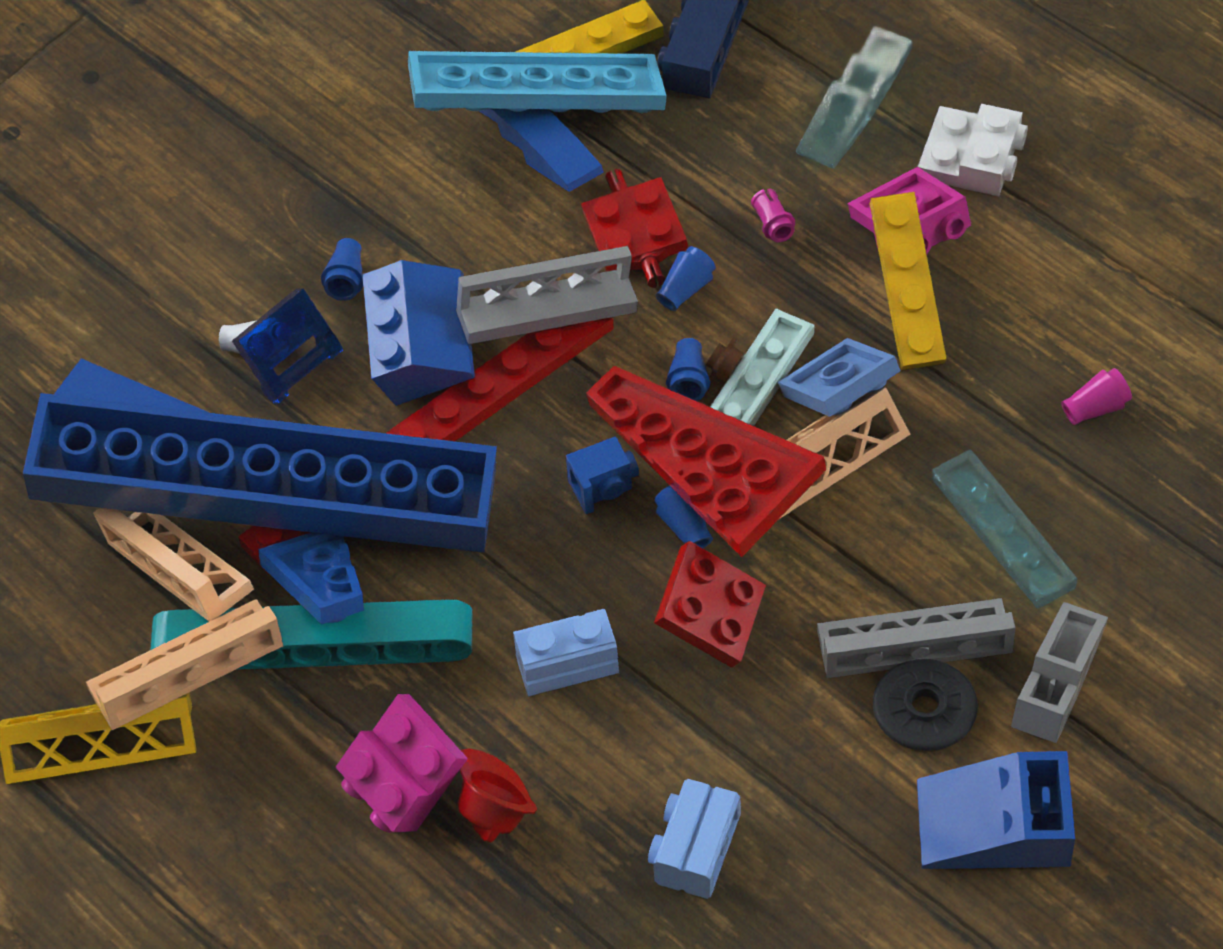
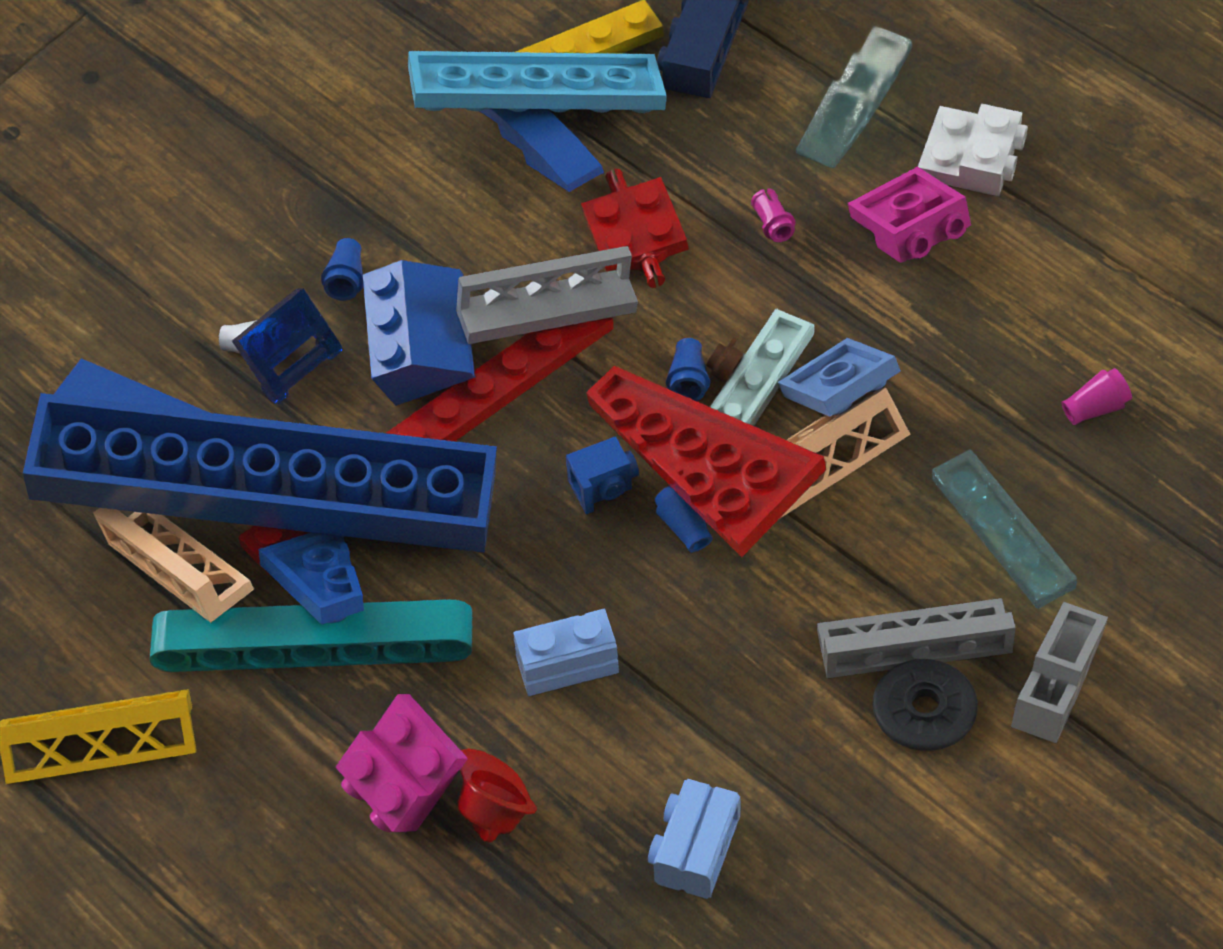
(185, 663): light nougat fence -> none
(686, 277): blue cone -> none
(710, 604): red plate -> none
(907, 281): yellow plate -> none
(998, 813): slope -> none

